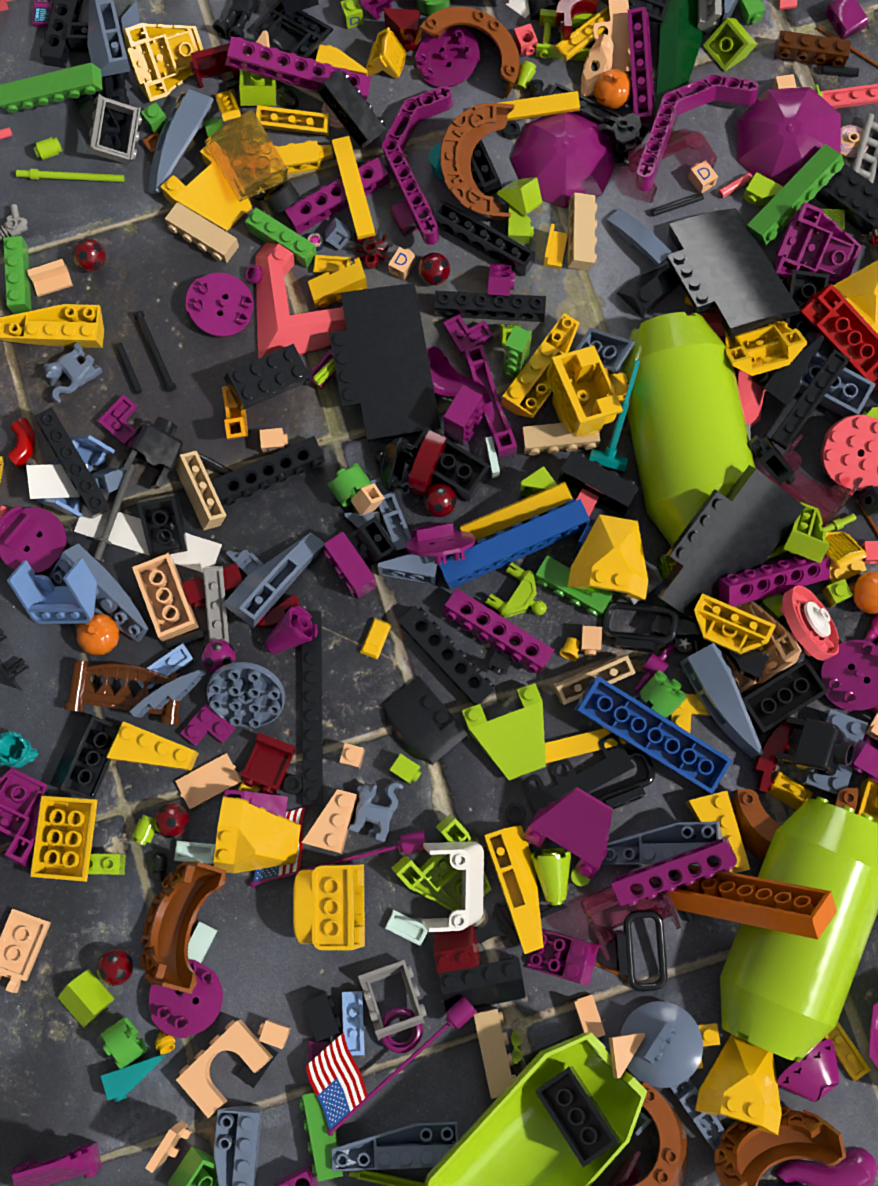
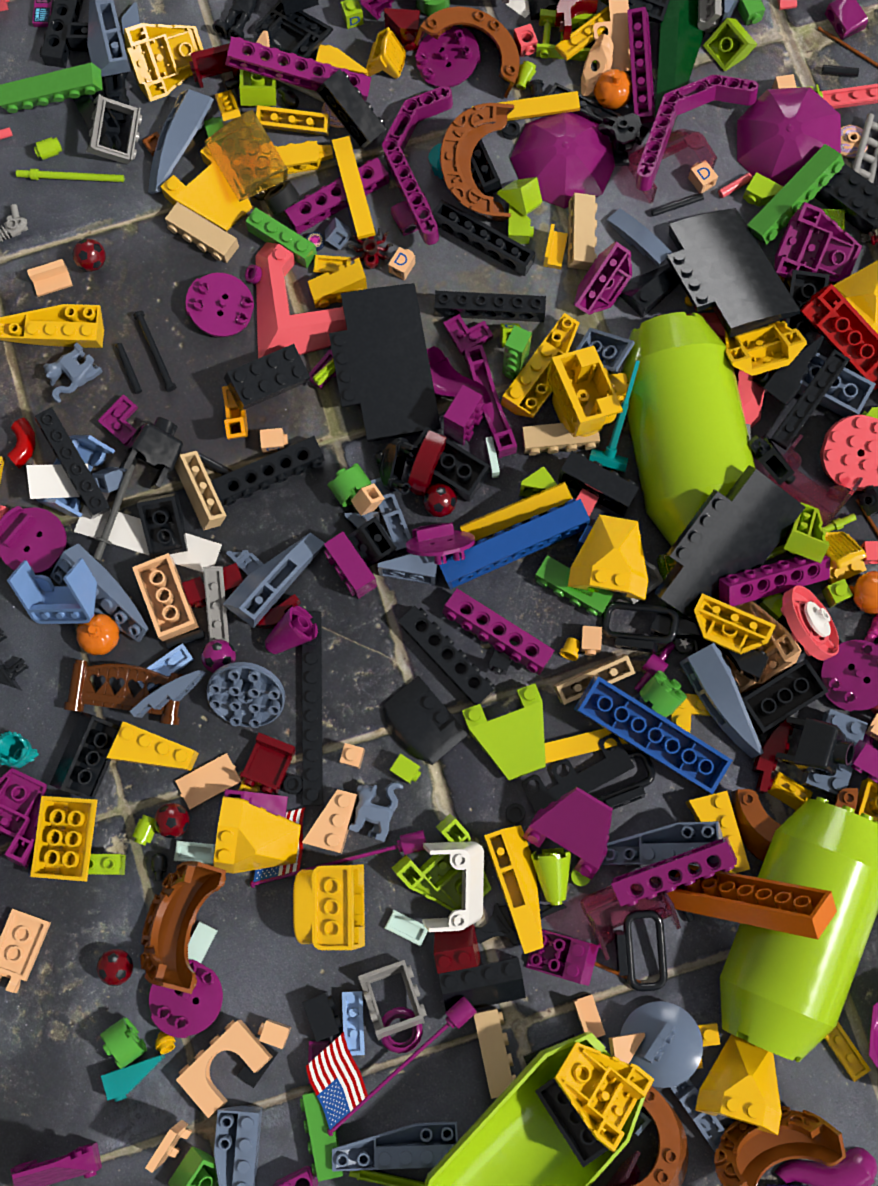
(16, 274): bright green brick -> none
(85, 997): lime slope -> none
(154, 117): bright green brick -> none
(207, 721): magenta plate -> none
(375, 638): yellow tile -> none
(434, 268): dark red piece -> none
(500, 279): magenta brick -> none
(517, 1054): lime piece -> none
(522, 597): lime connector -> none
(602, 1090): none -> yellow wedge
(604, 279): none -> magenta wedge
(811, 49): reddish brown brick -> none
(816, 1074): magenta piece -> none

